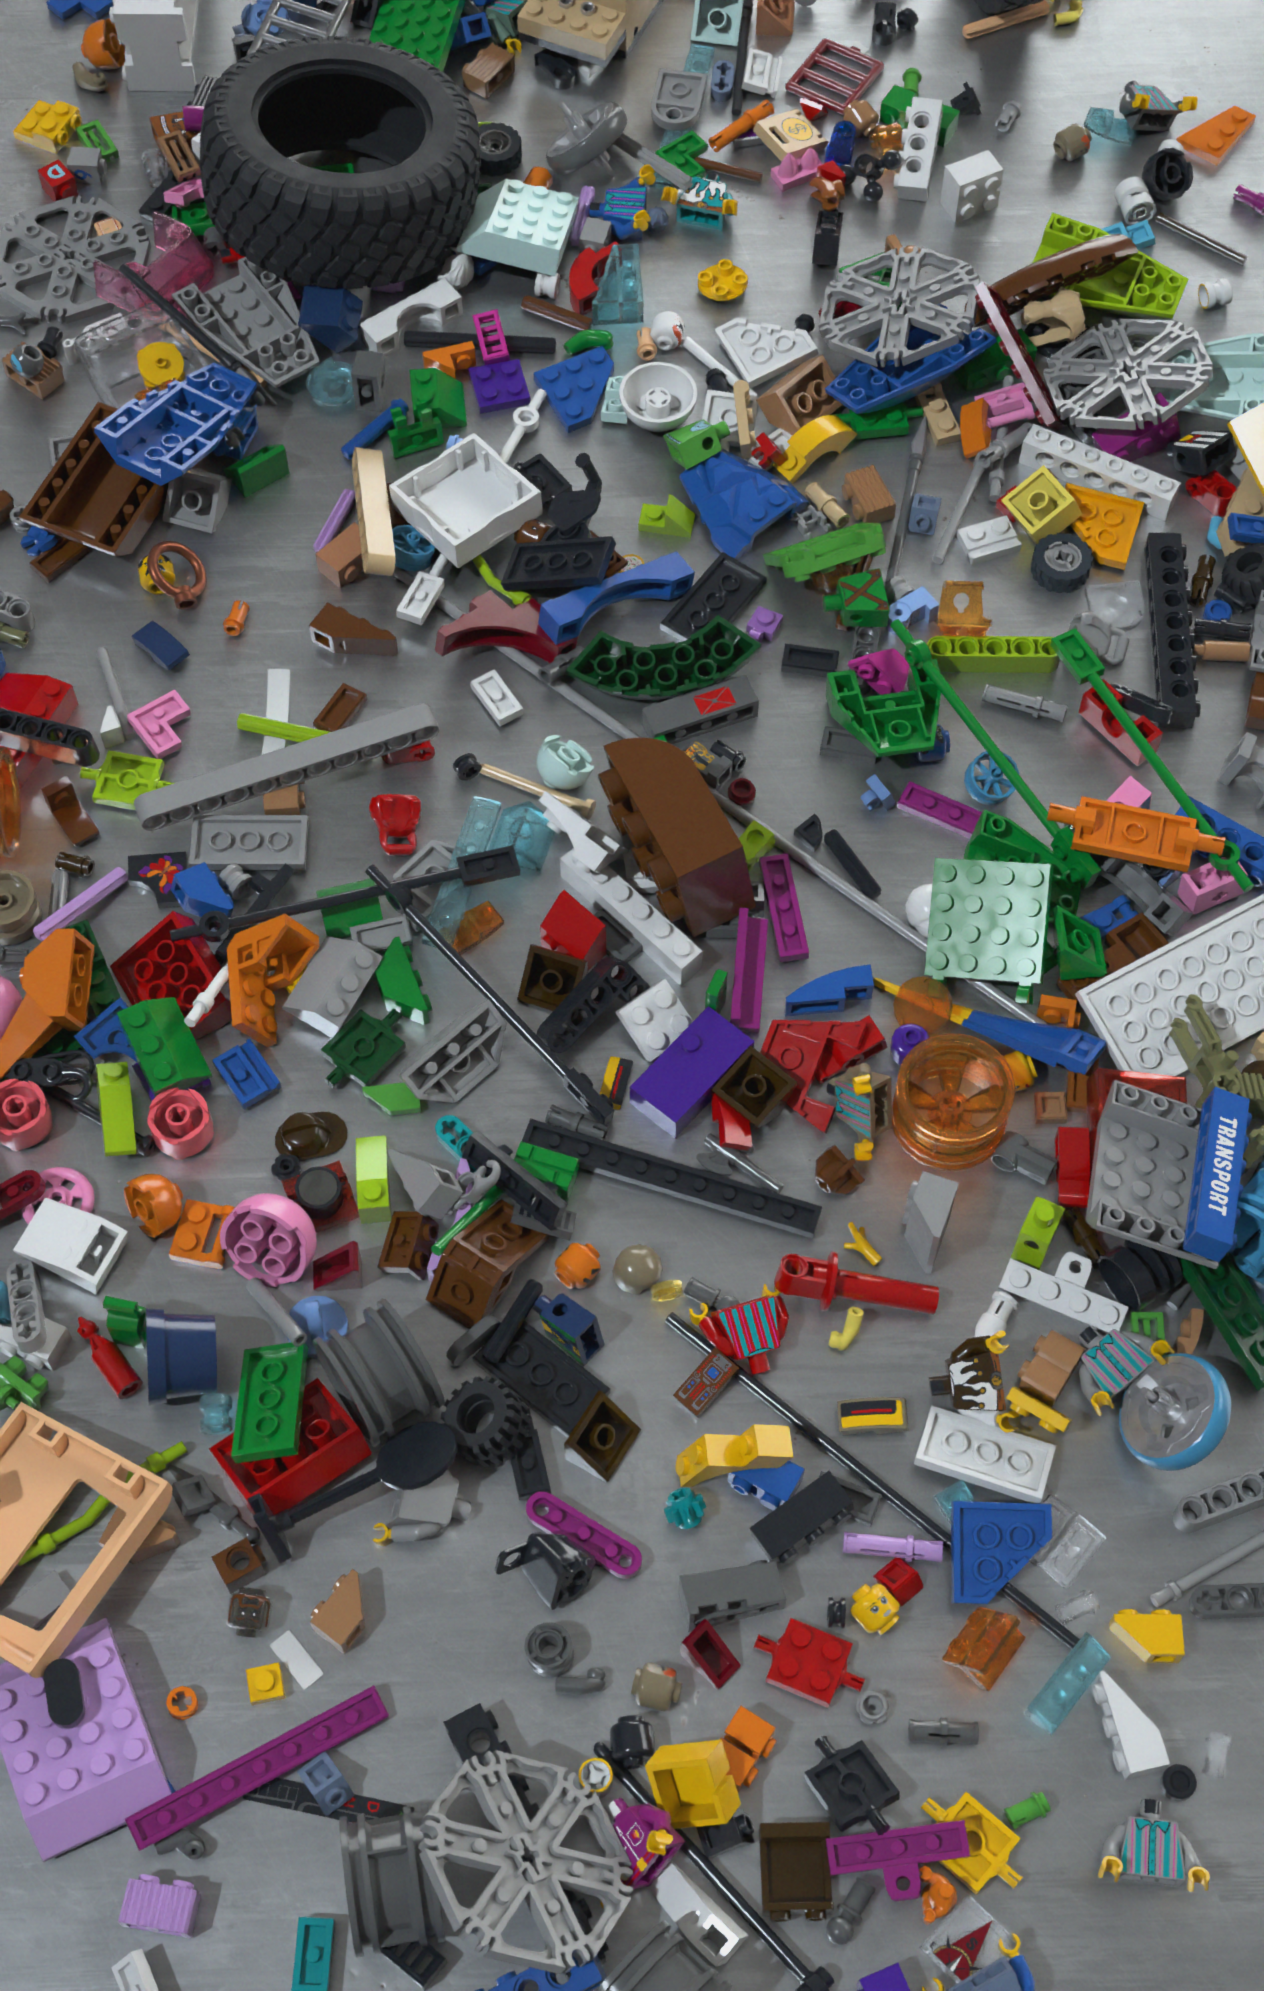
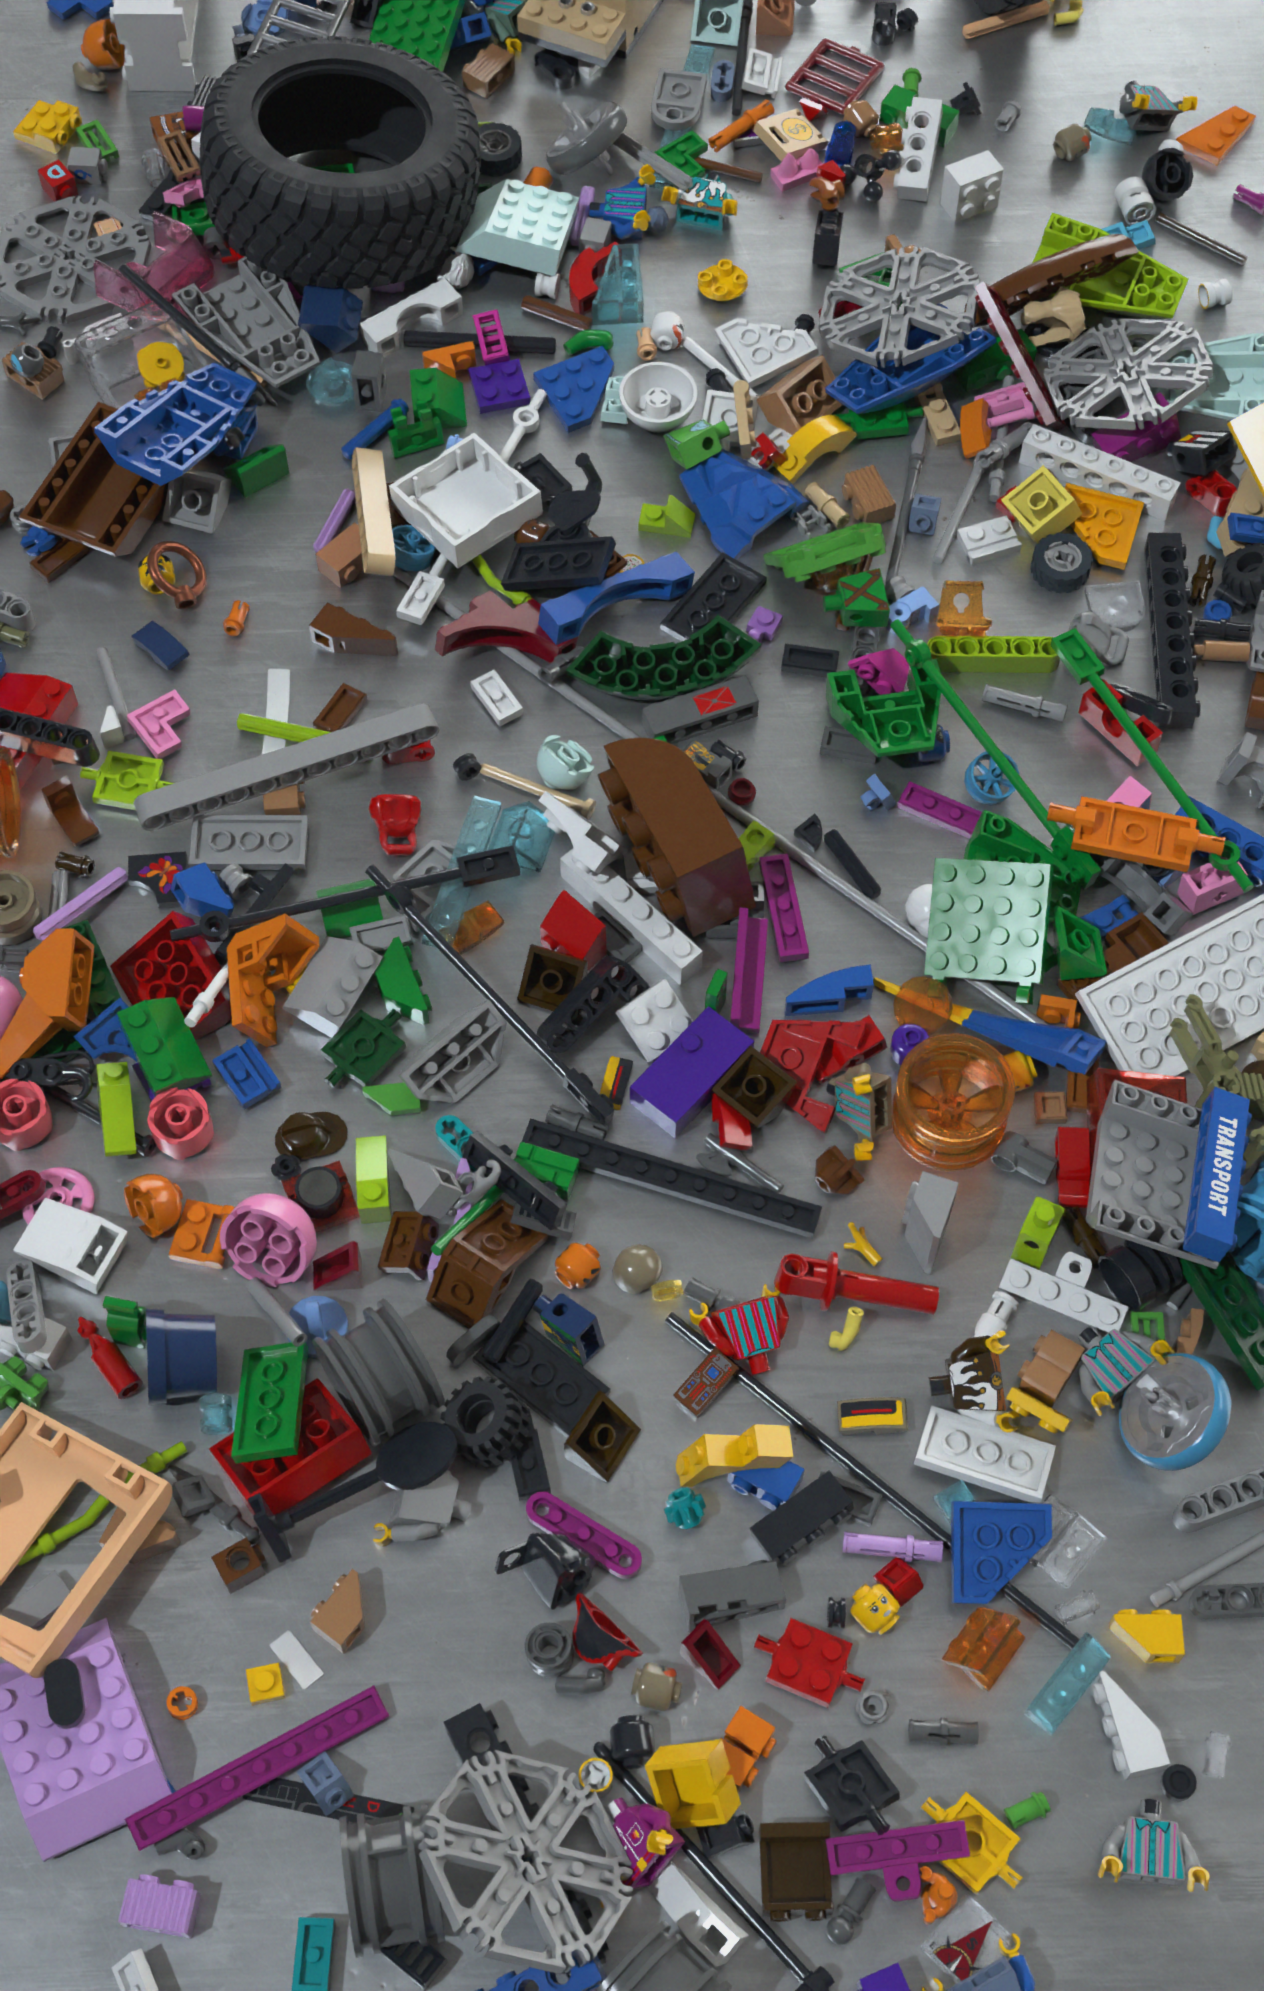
(249, 1612): clear smoke head -> none
(598, 1637): none -> hat

